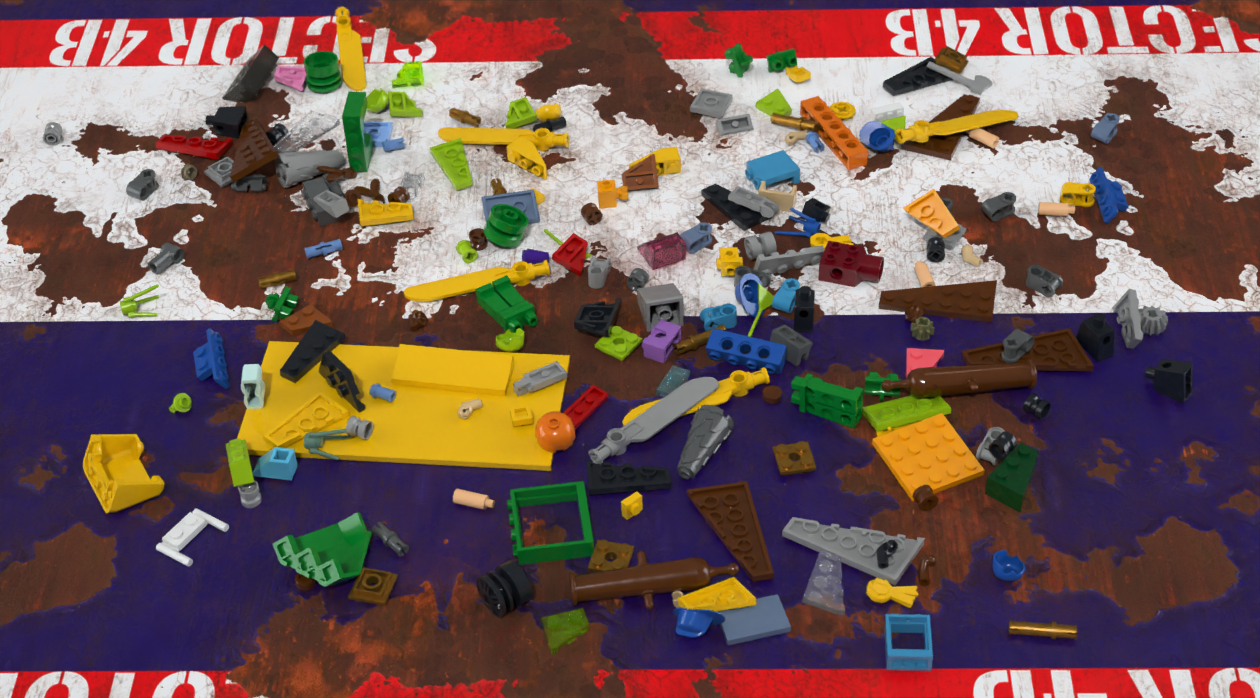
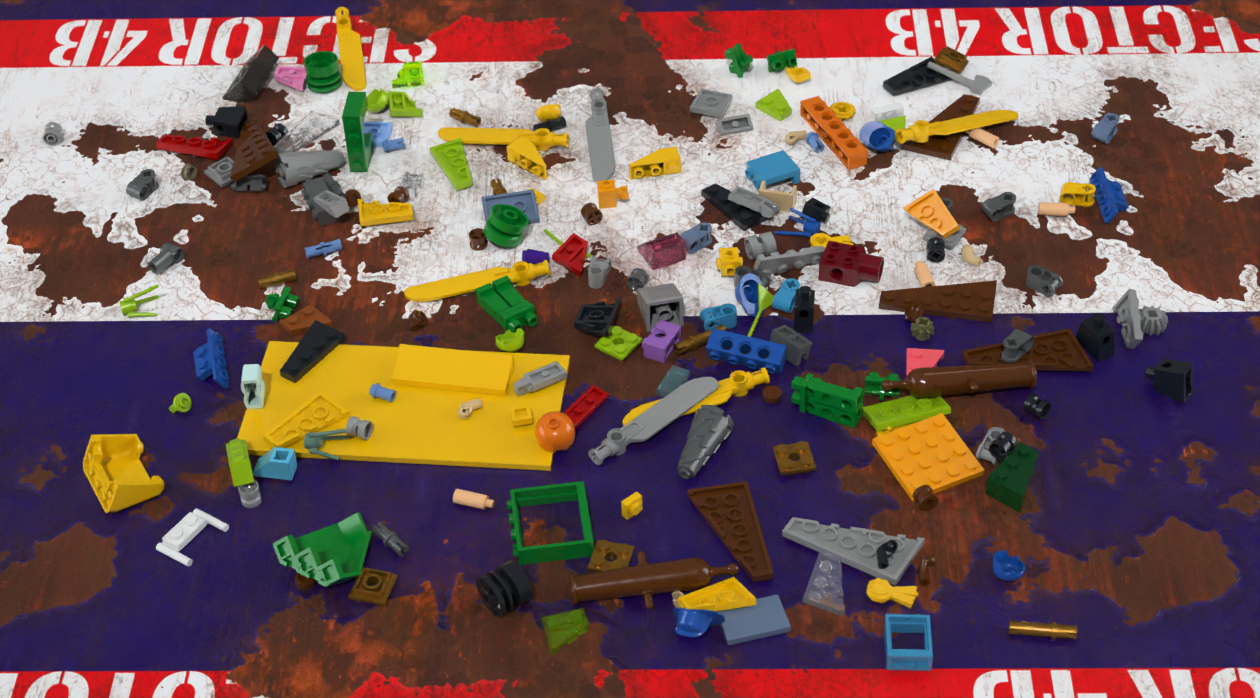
(336, 174): reddish brown piece -> none
(341, 379): black wing -> none
(373, 192): reddish brown piece -> none
(467, 252): lime bush -> none
(520, 113): lime wing -> none
(600, 138): none -> light grey piece
(616, 479): black wing -> none
(641, 175): dark orange wing -> none
(799, 123): pearl gold pin -> none

